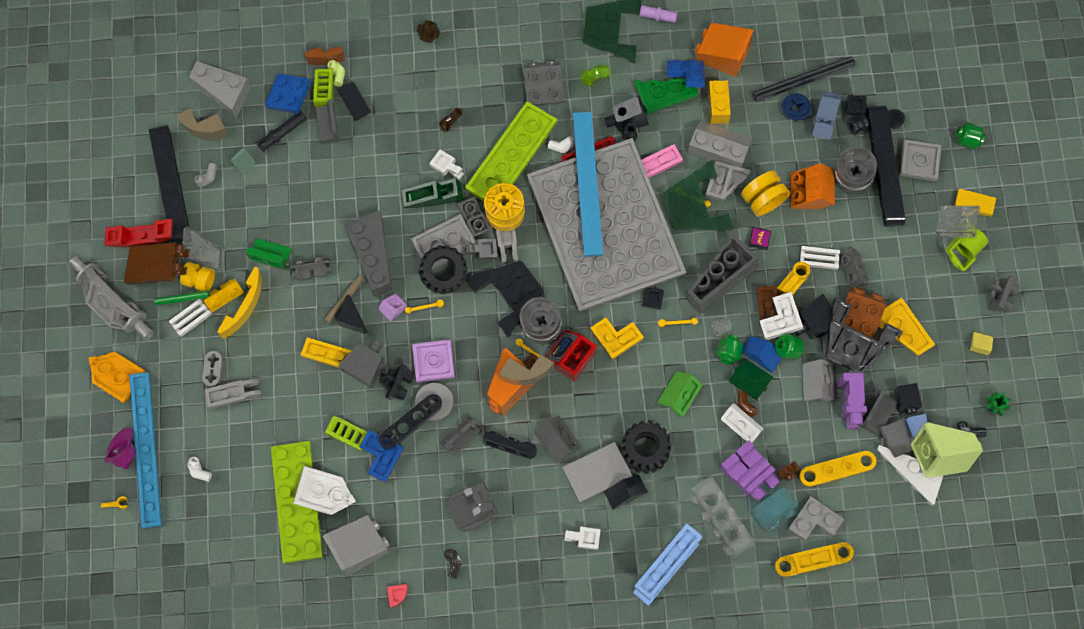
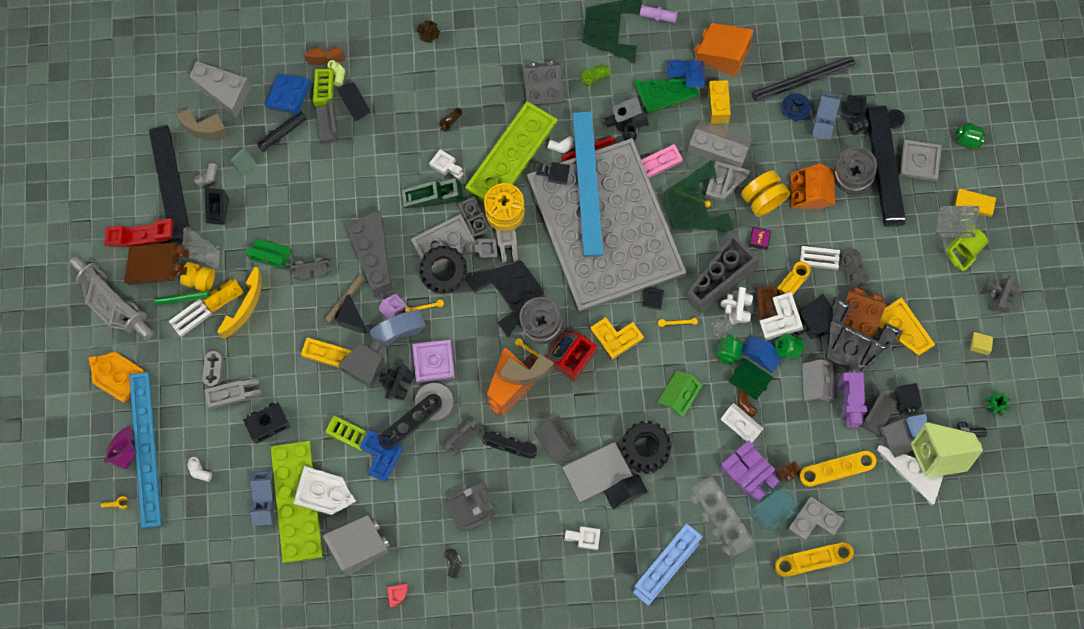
(216, 205): none -> black slope
(263, 497): none -> sand blue brick
(277, 424): none -> black brick
(402, 325): none -> sand blue brick
(557, 173): none -> black plate
(734, 306): none -> white hips

